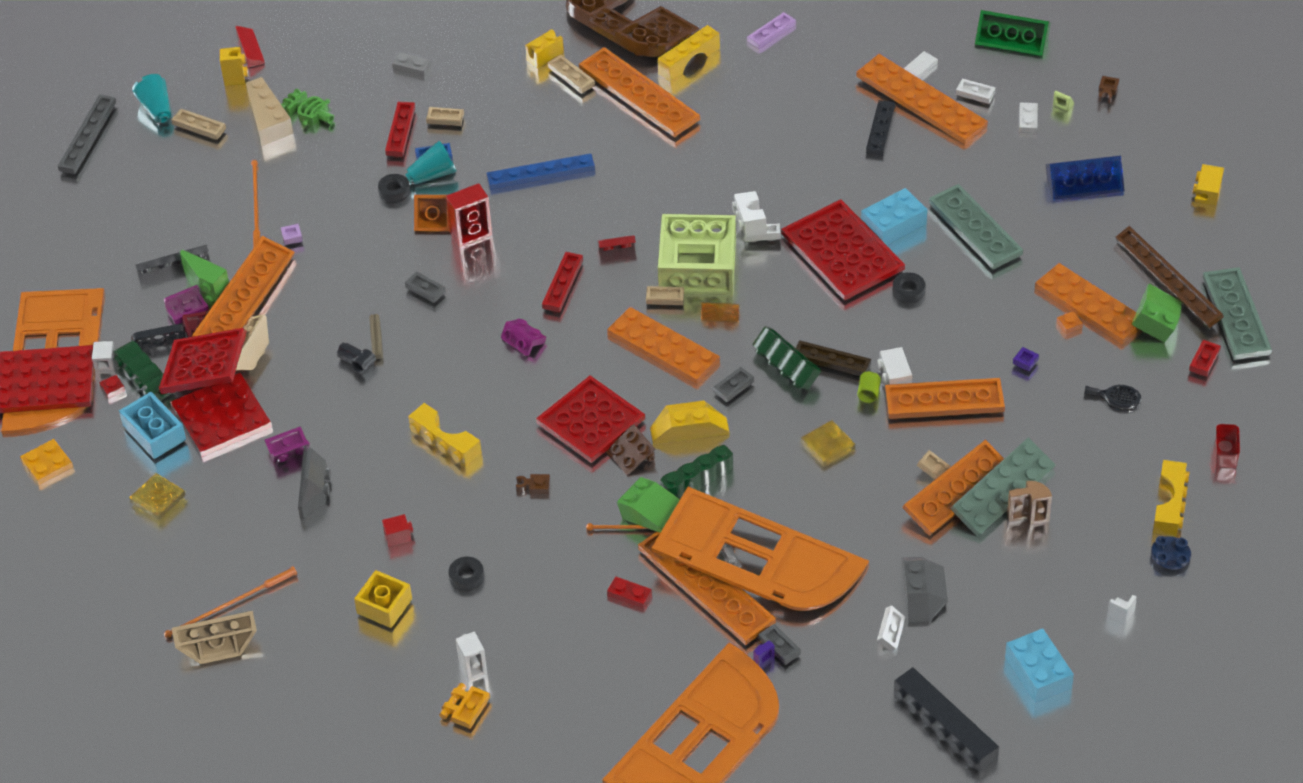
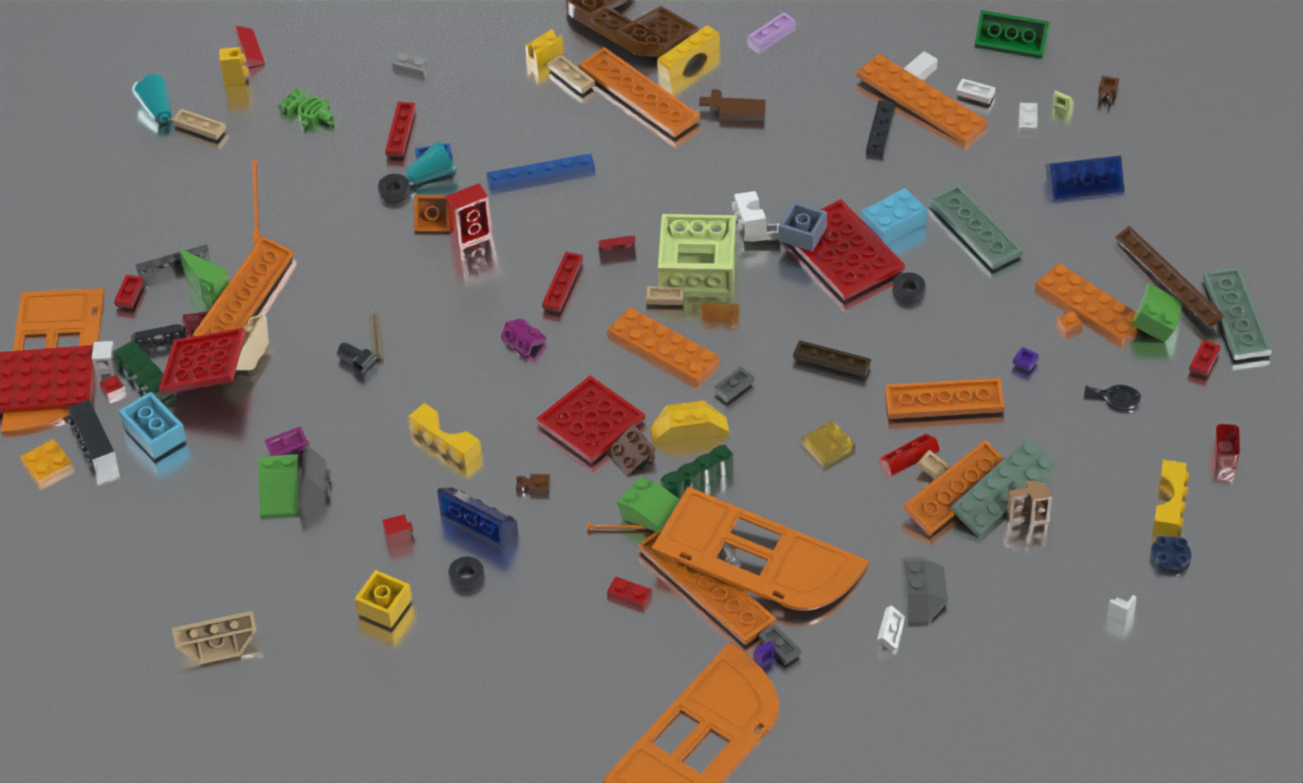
(87, 134): dark grey plate -> none
(92, 436): none -> black brick
(129, 291): none -> red plate
(157, 496): clear yellow plate -> none
(185, 302): magenta bracket -> none
(221, 415): red plate -> none
(267, 584): orange piece -> none
(269, 115): tan wedge -> none
(279, 485): none -> bright green slope
(291, 234): lavender plate -> none
(425, 287): dark grey plate -> none
(445, 116): tan plate -> none
(468, 709): light orange plate -> none
(471, 656): white brick -> none
(477, 516): none -> clear blue slope
(735, 108): none -> reddish brown piece
(786, 358): dark green brick -> none
(802, 226): none -> sand blue brick
(868, 387): lime piece -> none
(894, 367): white brick -> none
(909, 453): none -> red slope
(946, 719): black brick -> none
(1039, 665): medium azure brick -> none
(1208, 185): yellow brick -> none

